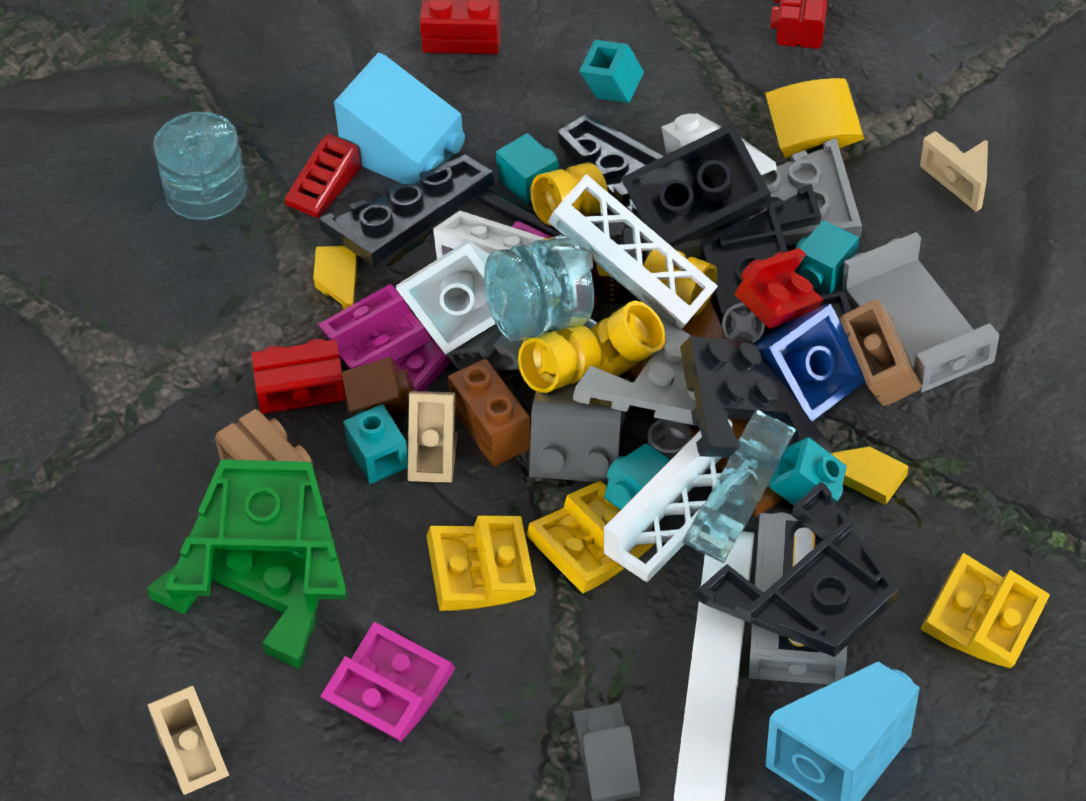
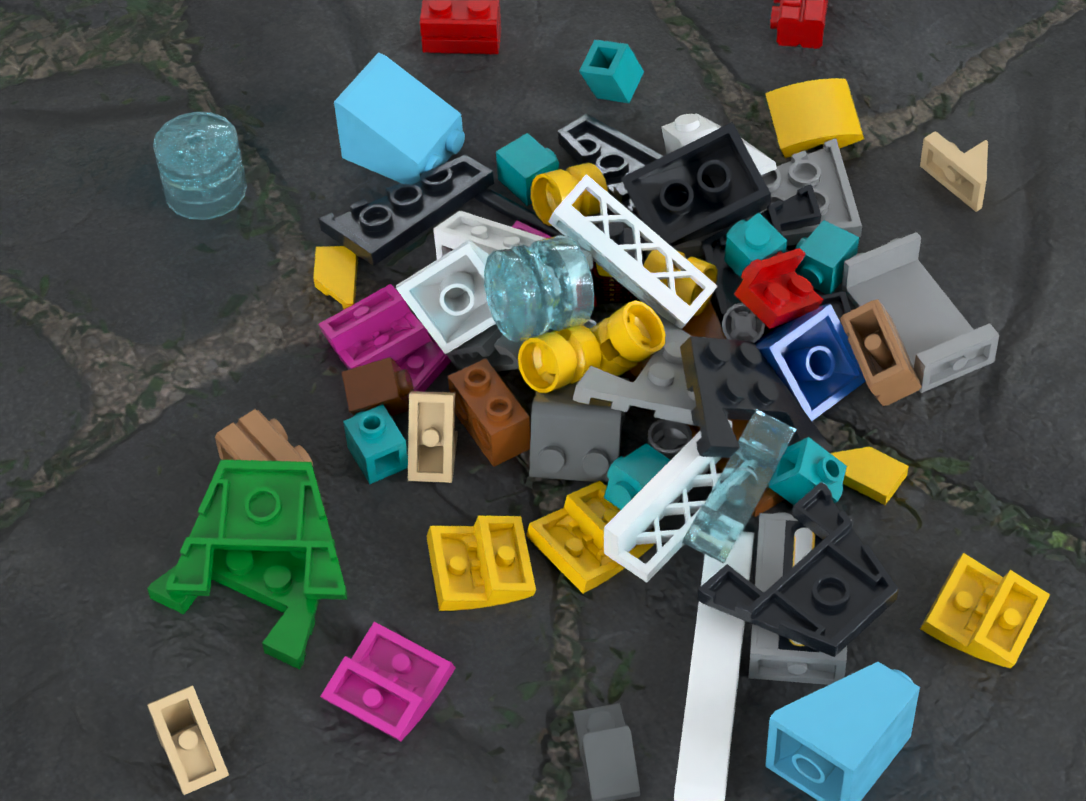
(298, 376): red brick -> none
(332, 154): red slope -> none
(752, 241): none -> teal brick

